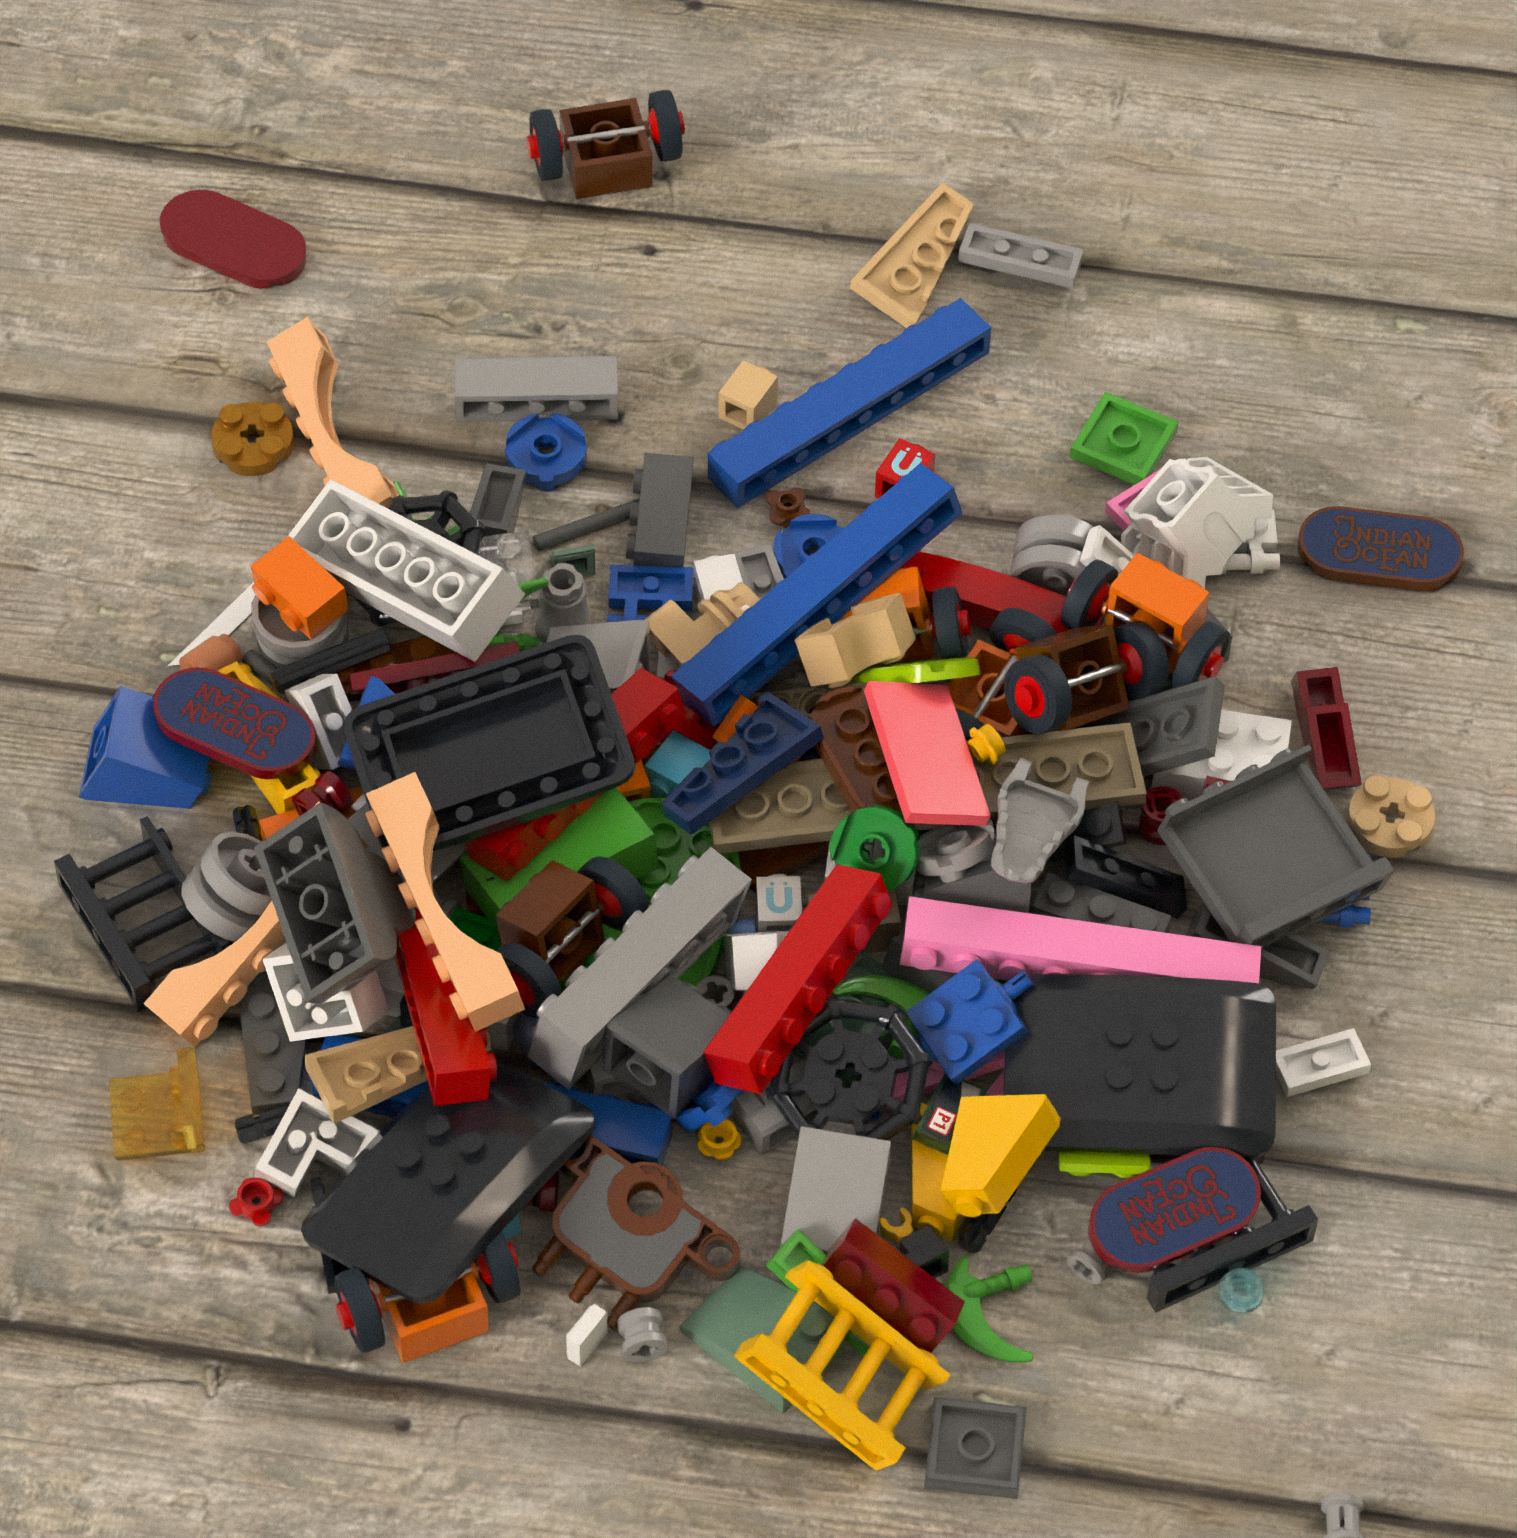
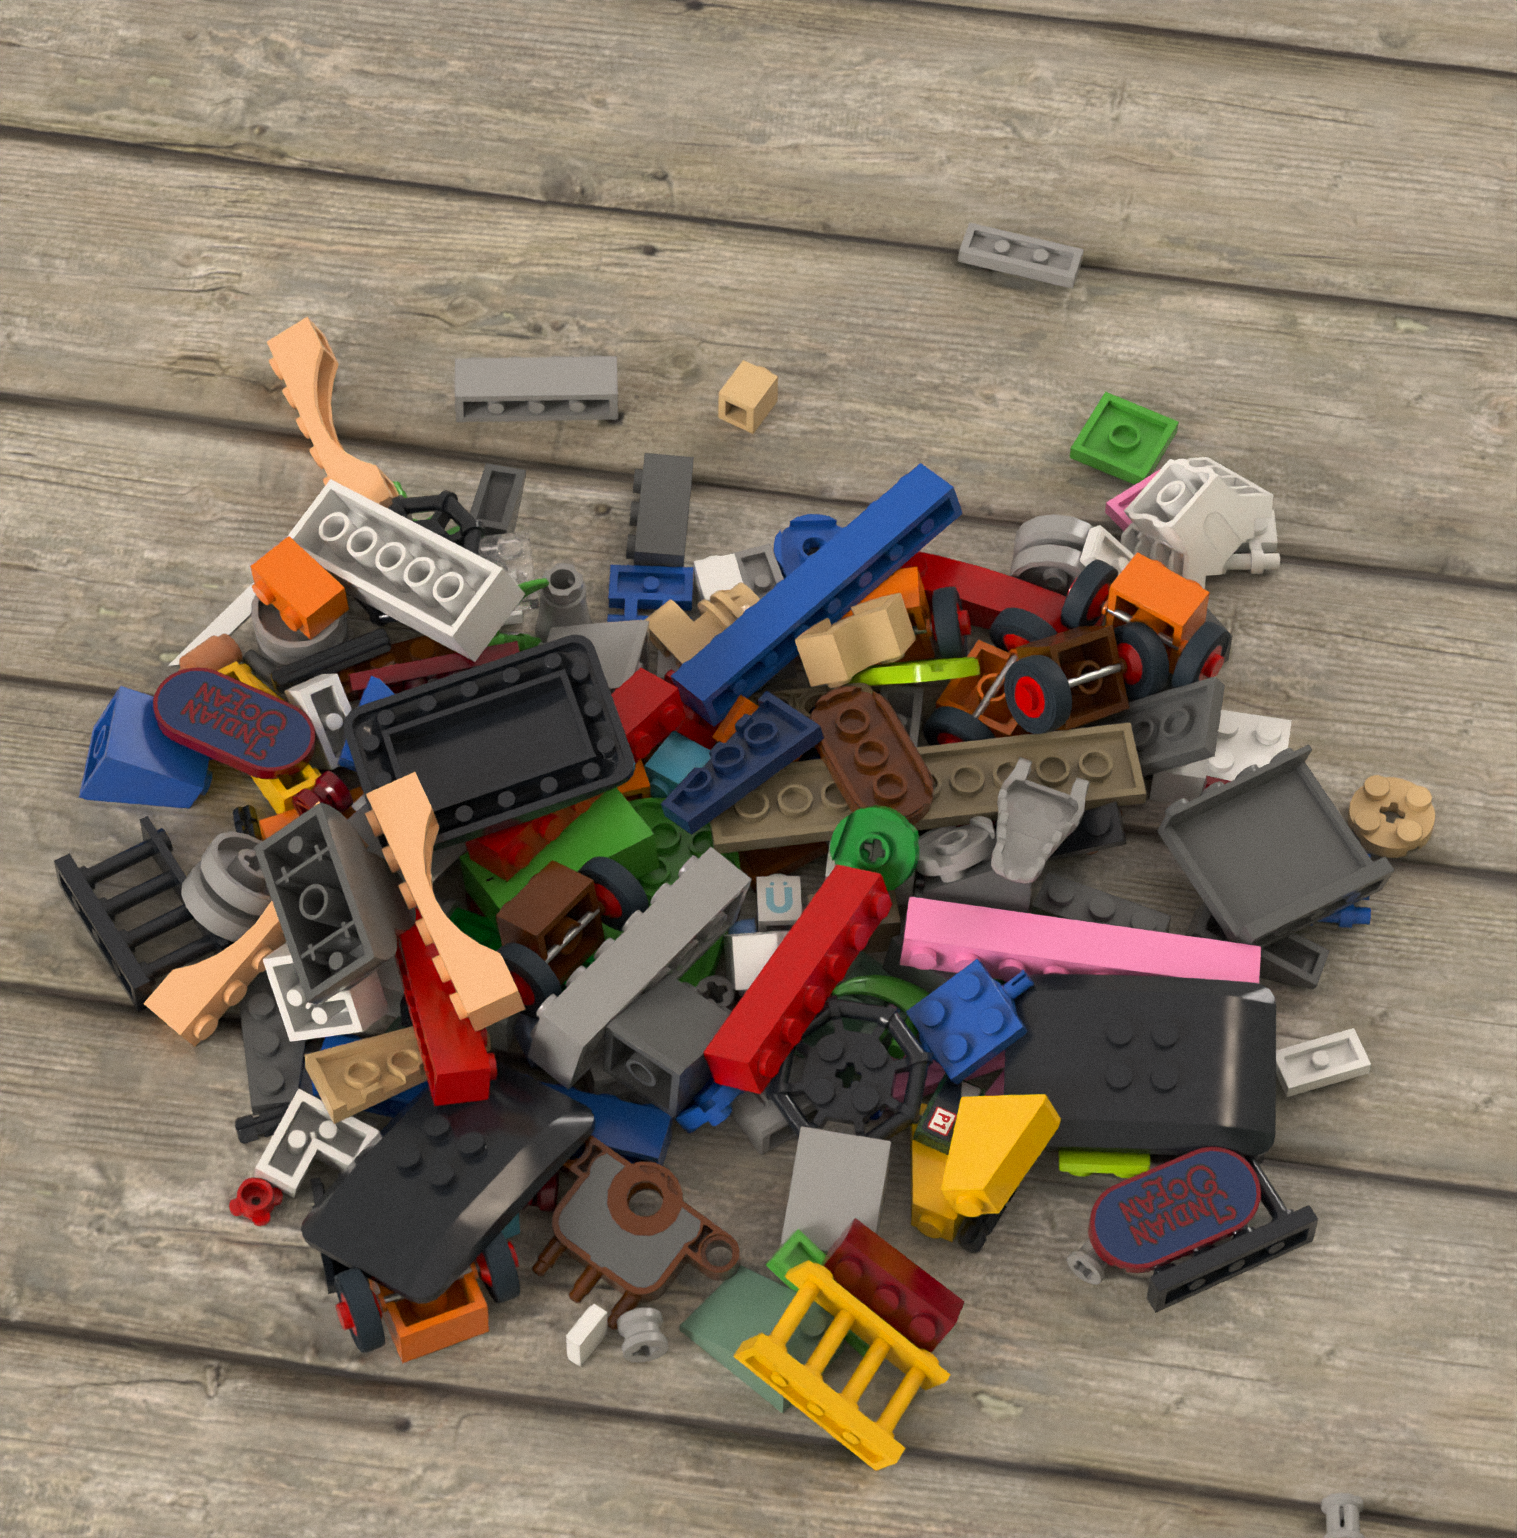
(158, 1111): clear yellow bracket -> none
(233, 238): dark red tile -> none
(250, 418): pearl gold plate -> none
(551, 469): blue plate -> none
(581, 557): sand green slope -> none
(583, 526): dark grey bar -> none
(606, 143): reddish brown brick -> none
(720, 1151): yellow plate -> none
(780, 513): reddish brown plate -> none
(848, 402): blue brick -> none
(899, 462): red brick -> none
(912, 260): tan wing -> none
(920, 1246): black piece -> none
(926, 753): coral tile -> none
(971, 1324): bright green piece -> none
(975, 1447): dark grey tile -> none
(986, 744): yellow plate -> none
(1125, 877): black plate -> none
(1153, 810): dark red wheel -> none
(1245, 1280): clear light blue plate -> none
(1326, 727): dark red slope -> none
(1380, 548): tile -> none

